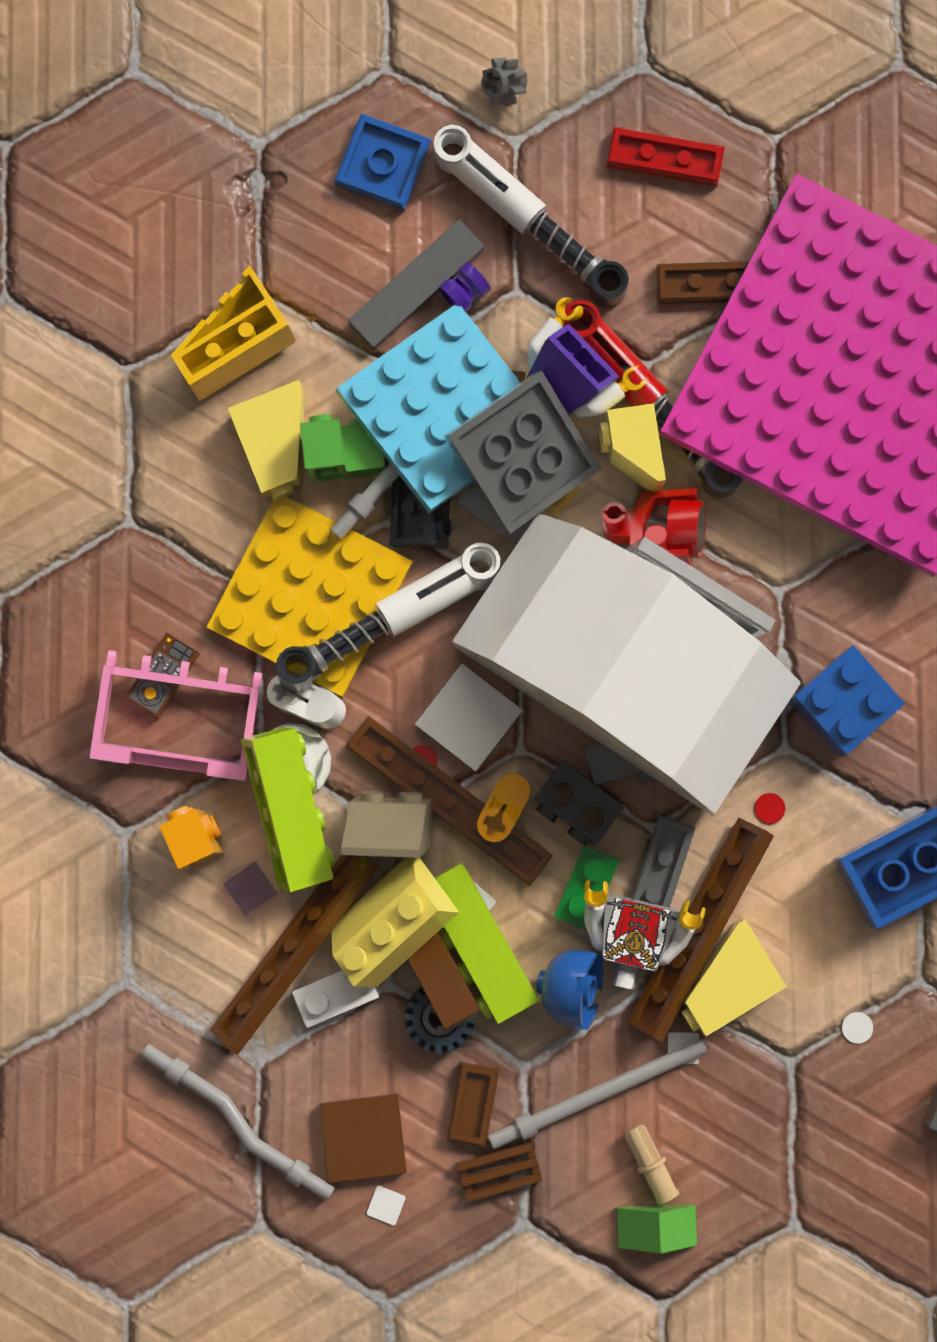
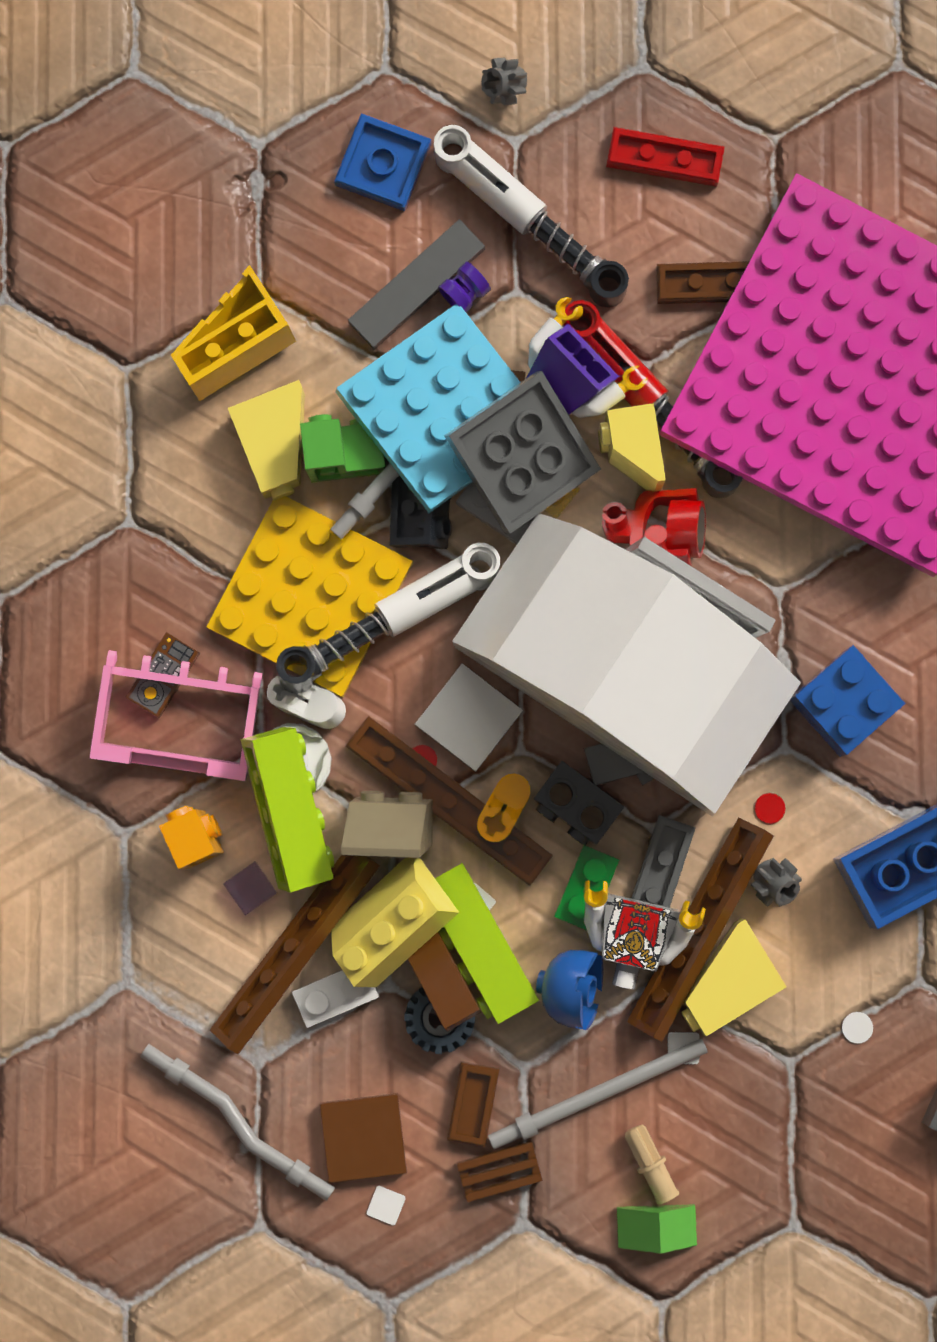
(776, 882): none -> dark grey gear

